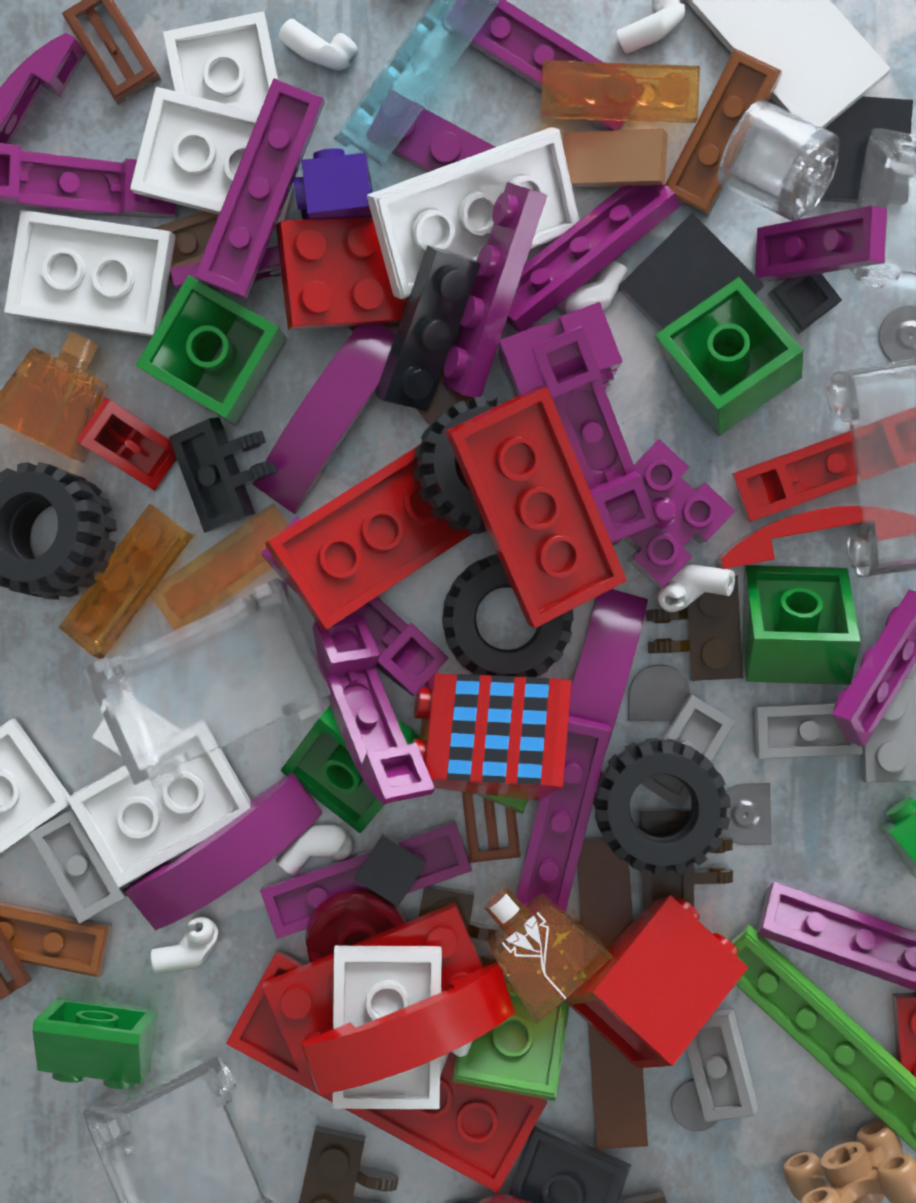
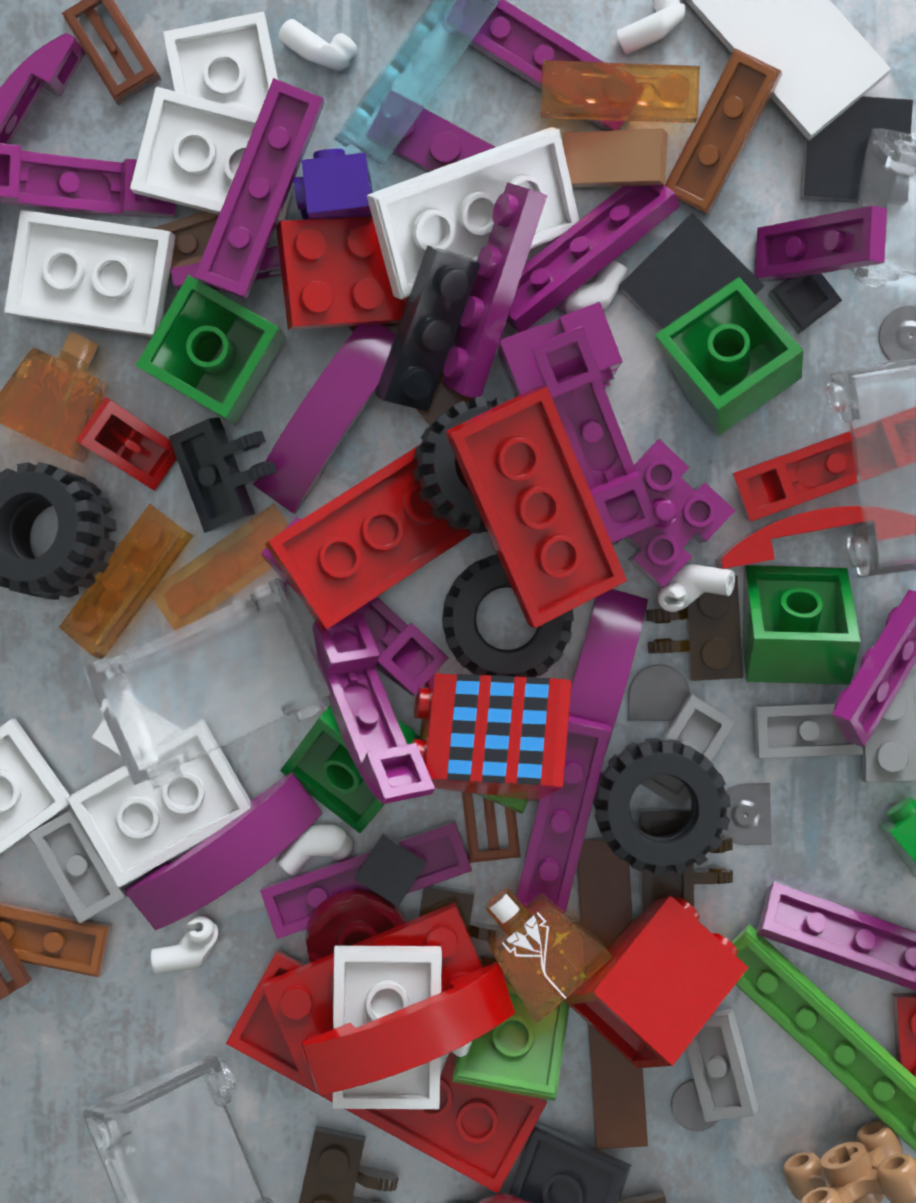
(95, 1042): green slope -> none
(779, 160): clear piece -> none

